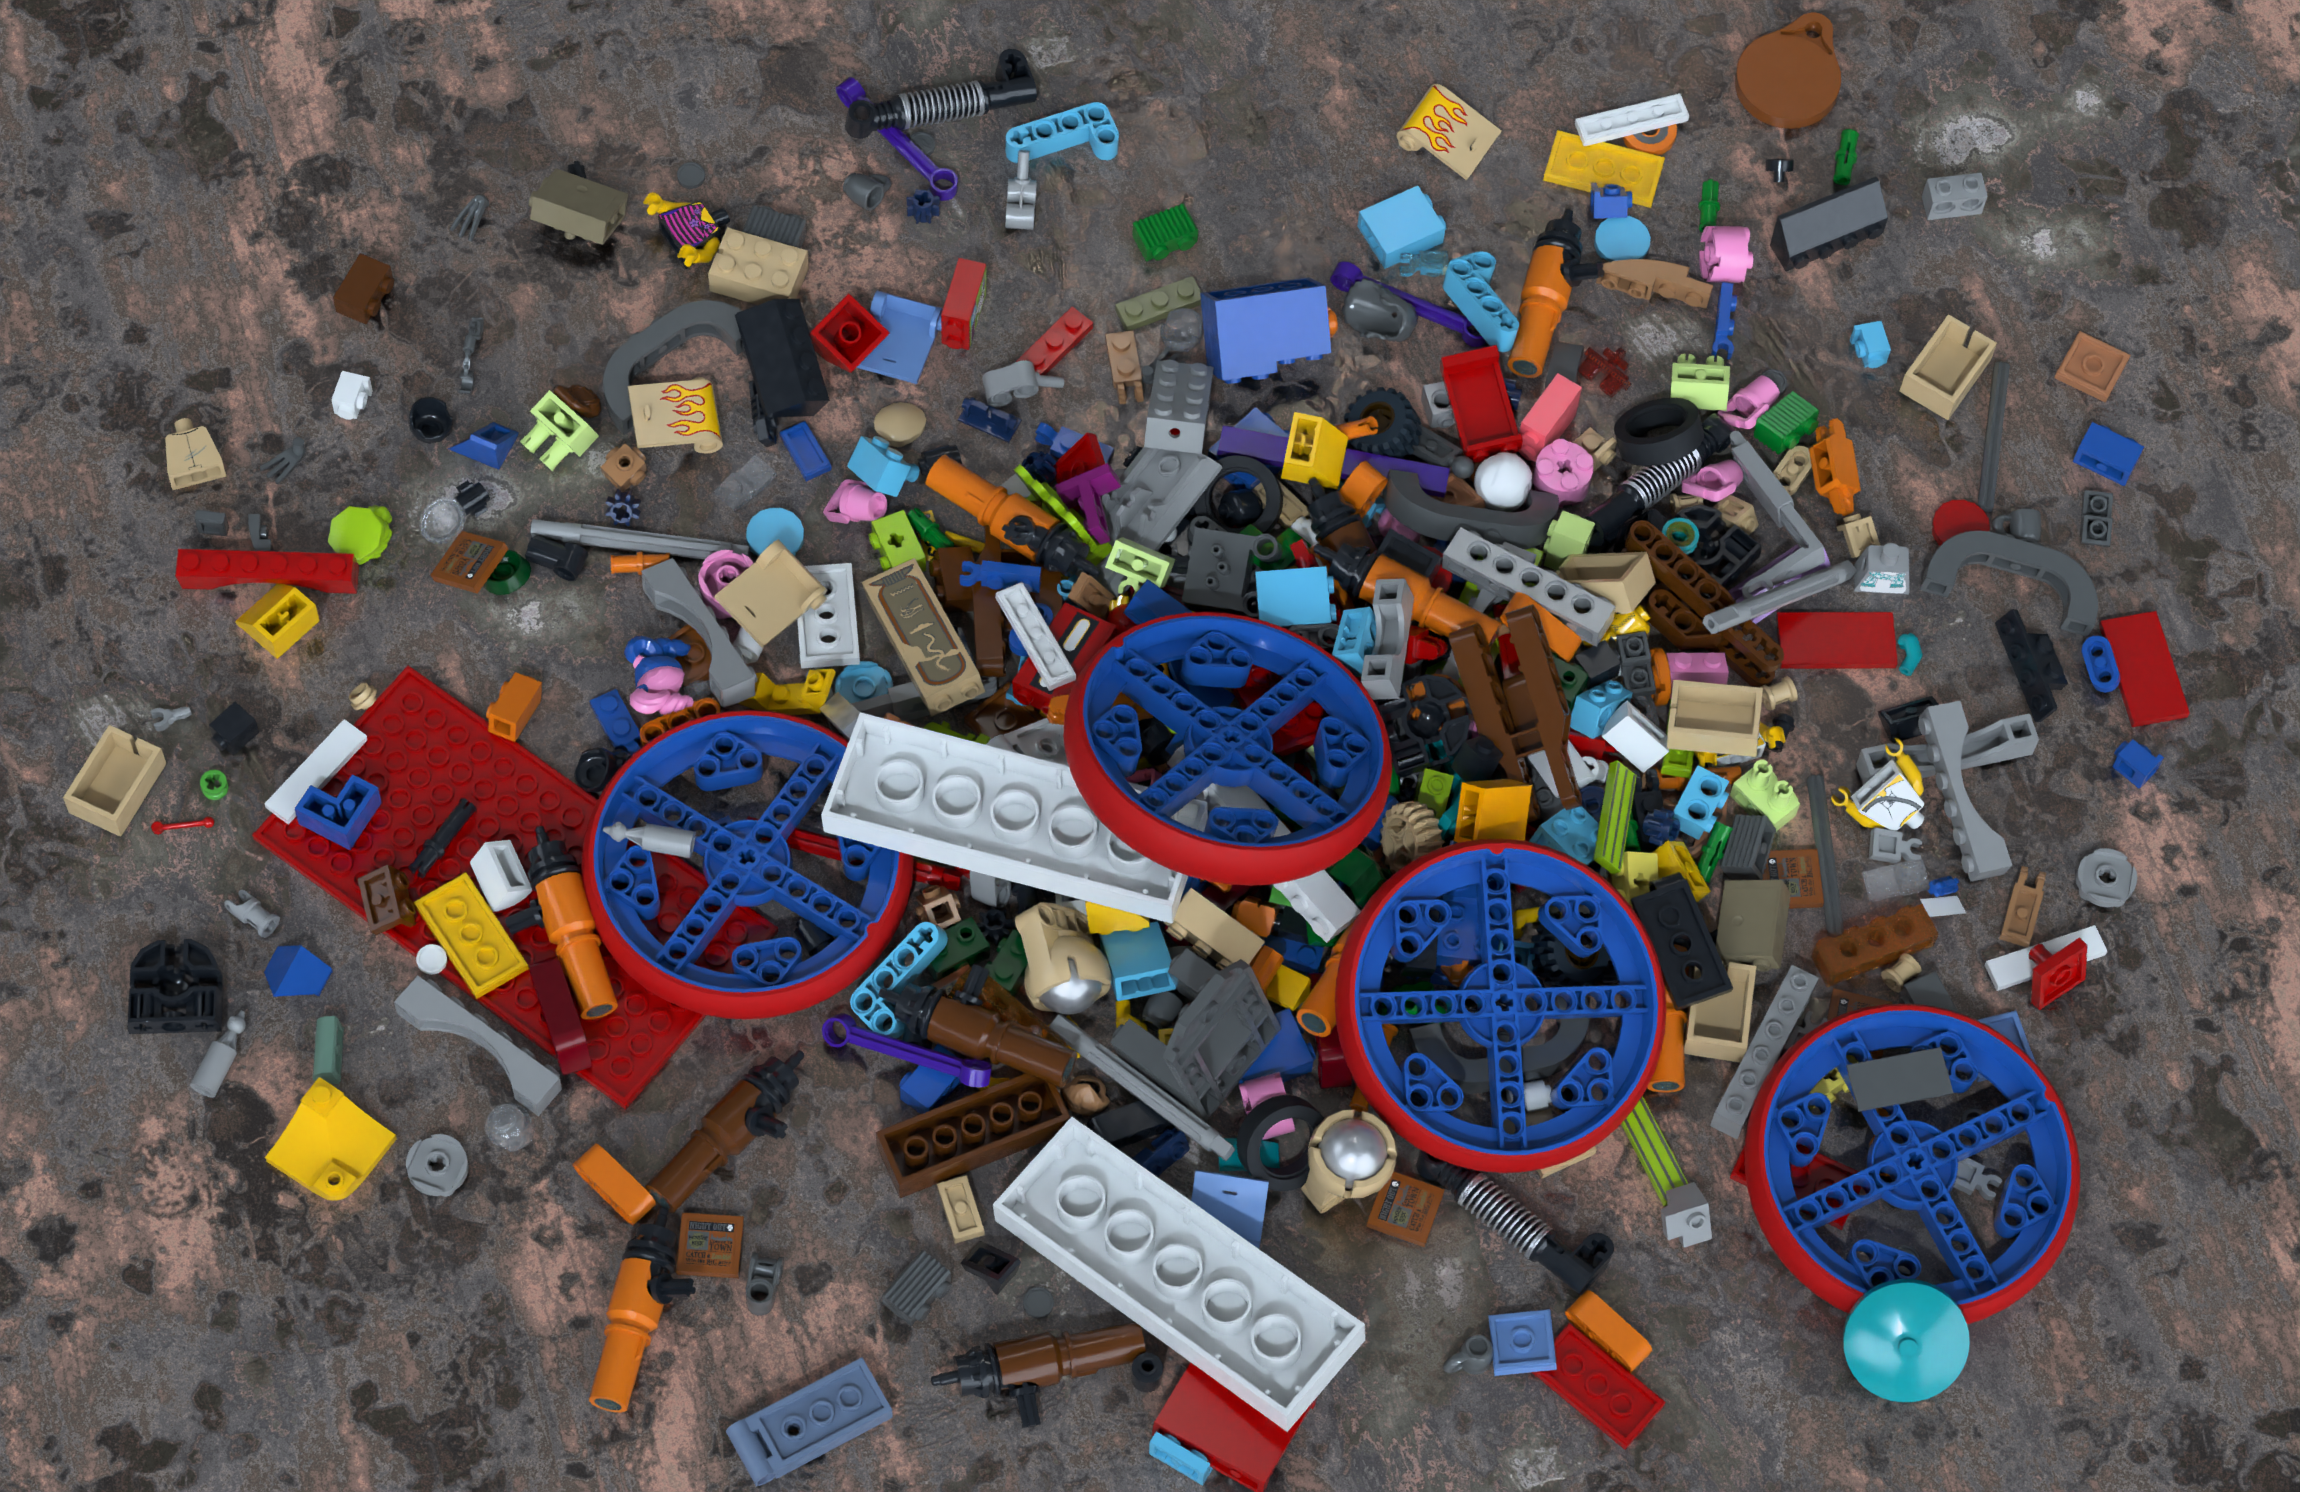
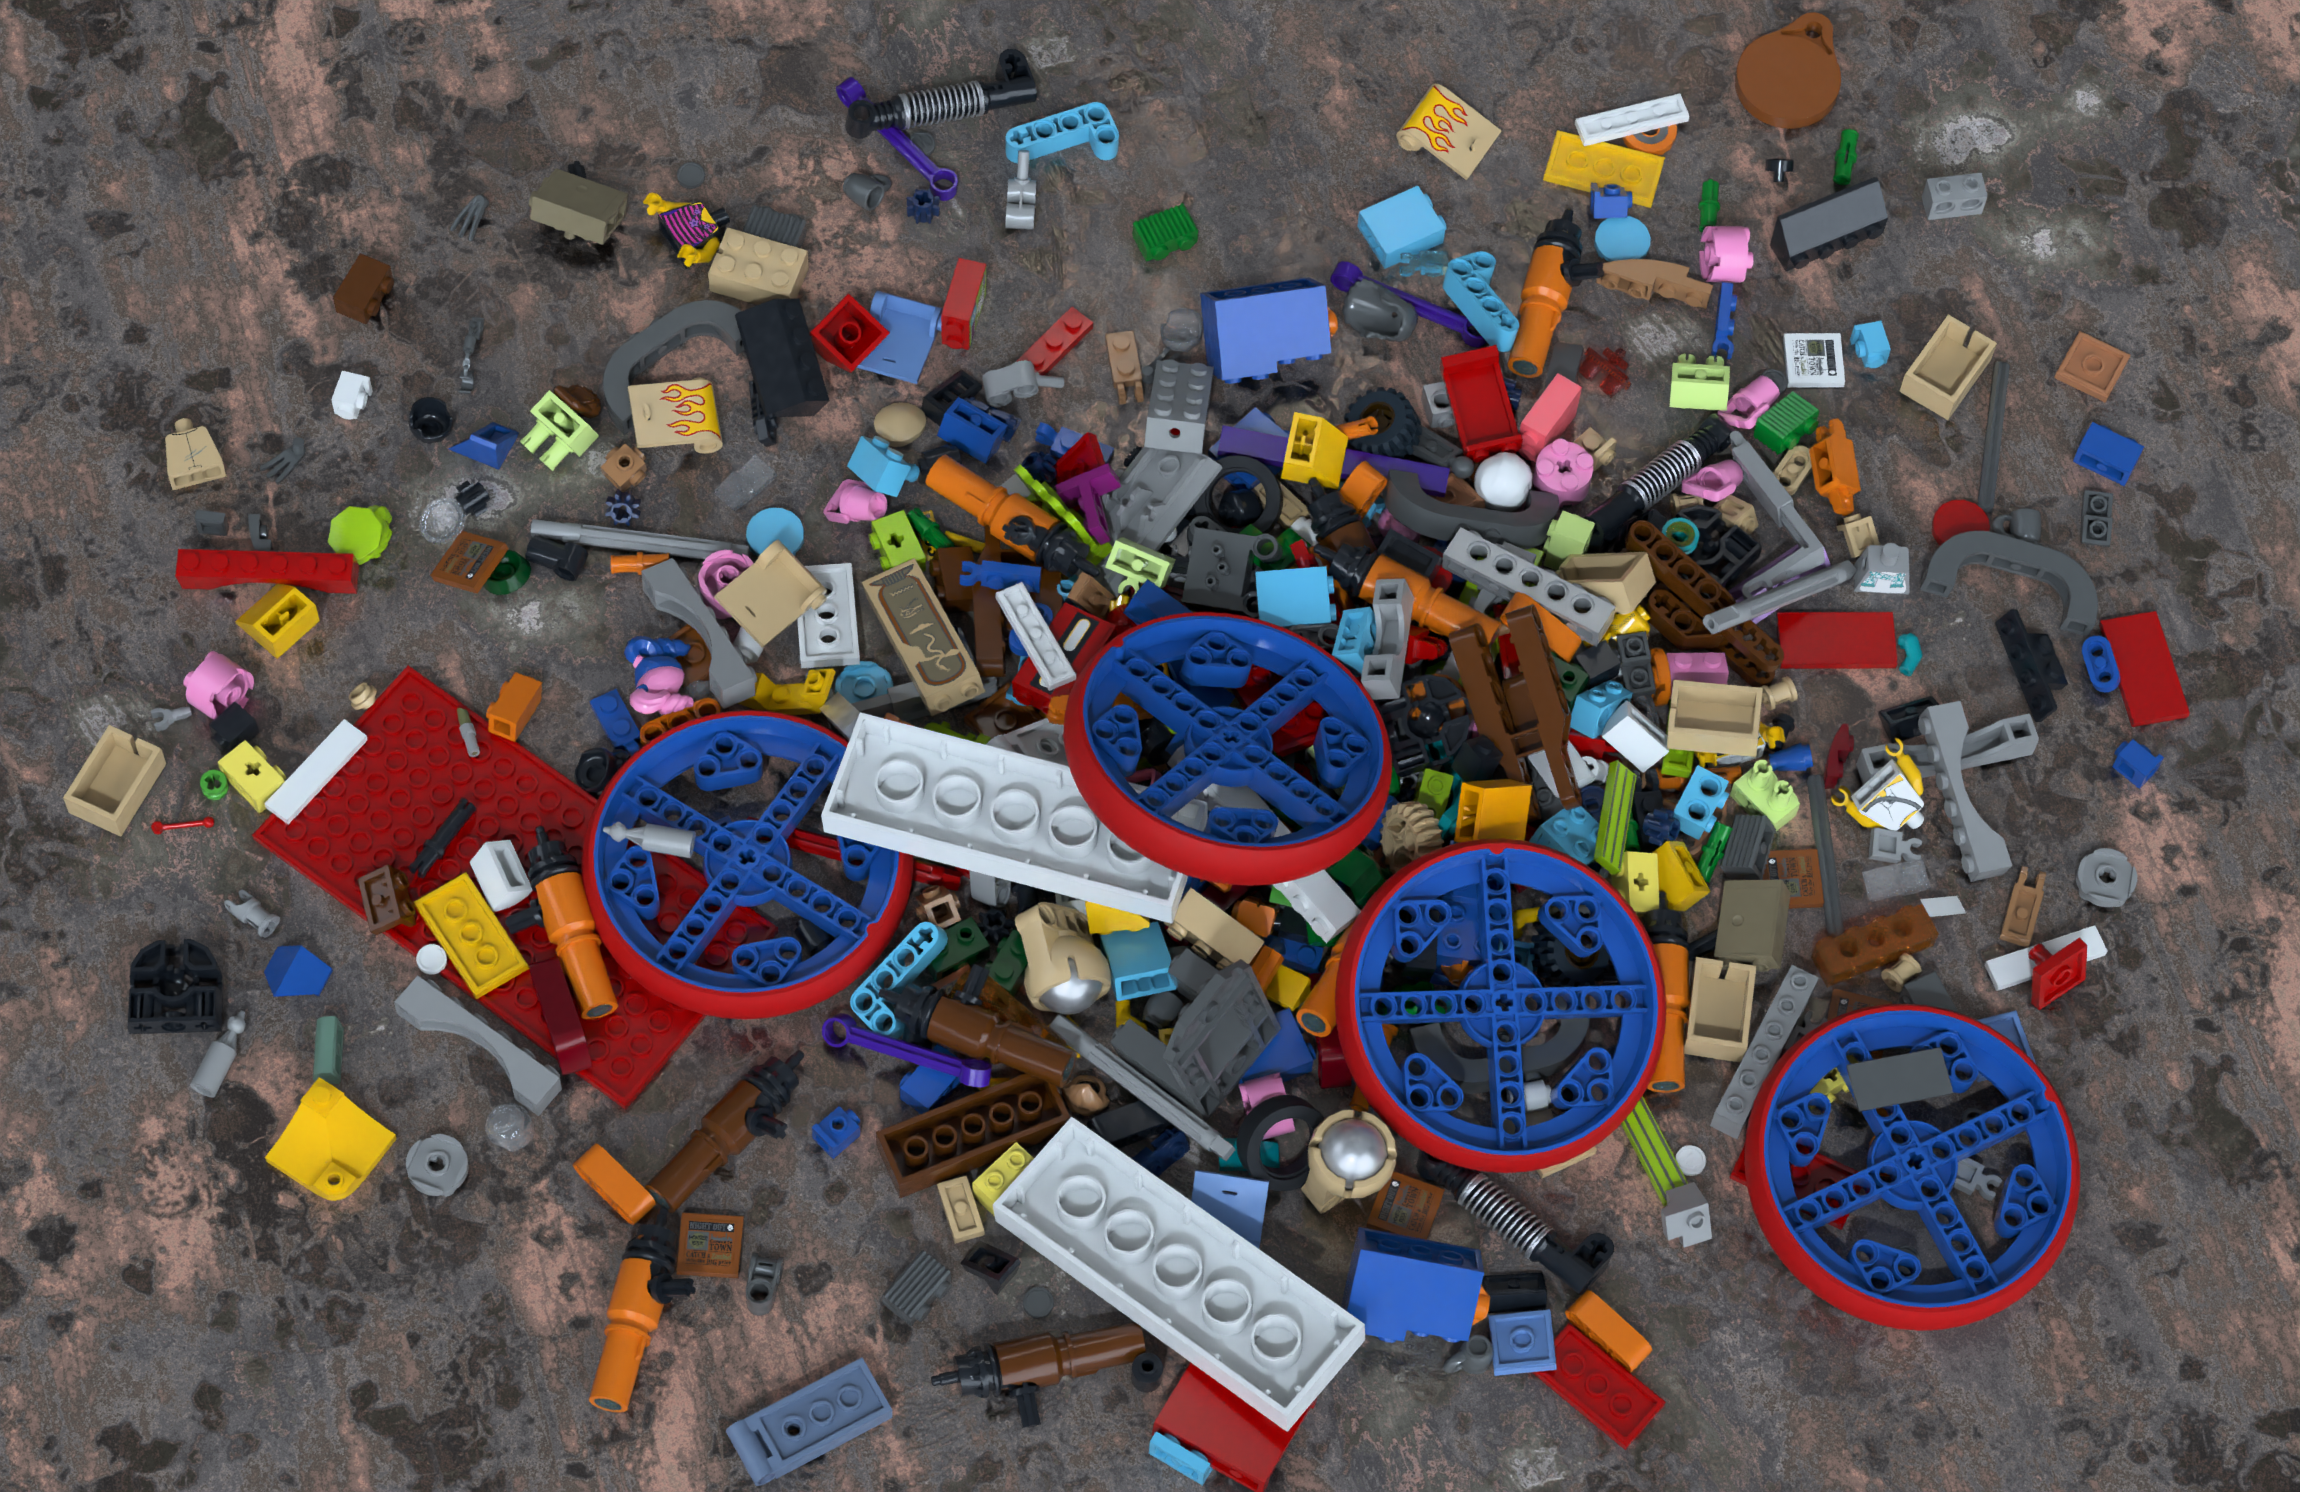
(217, 685): none -> bright pink brick
(251, 774): none -> light yellow brick
(341, 817): blue brick -> none
(468, 732): none -> light grey piece
(805, 451): blue tile -> none
(834, 1140): none -> blue brick
(935, 407): none -> black slope
(972, 430): none -> blue brick
(1000, 1175): none -> light yellow brick
(1158, 303): olive plate -> none
(1414, 1286): none -> blue piece
(1516, 1292): none -> black slope
(1662, 448): black tyre -> none
(1673, 913): black hinge -> none
(1691, 1160): none -> white piece
(1792, 758): none -> blue cone
(1813, 360): none -> white tile
(1837, 755): none -> dark red slope
(1906, 1340): teal dish -> none
(1943, 886): blue piece -> none

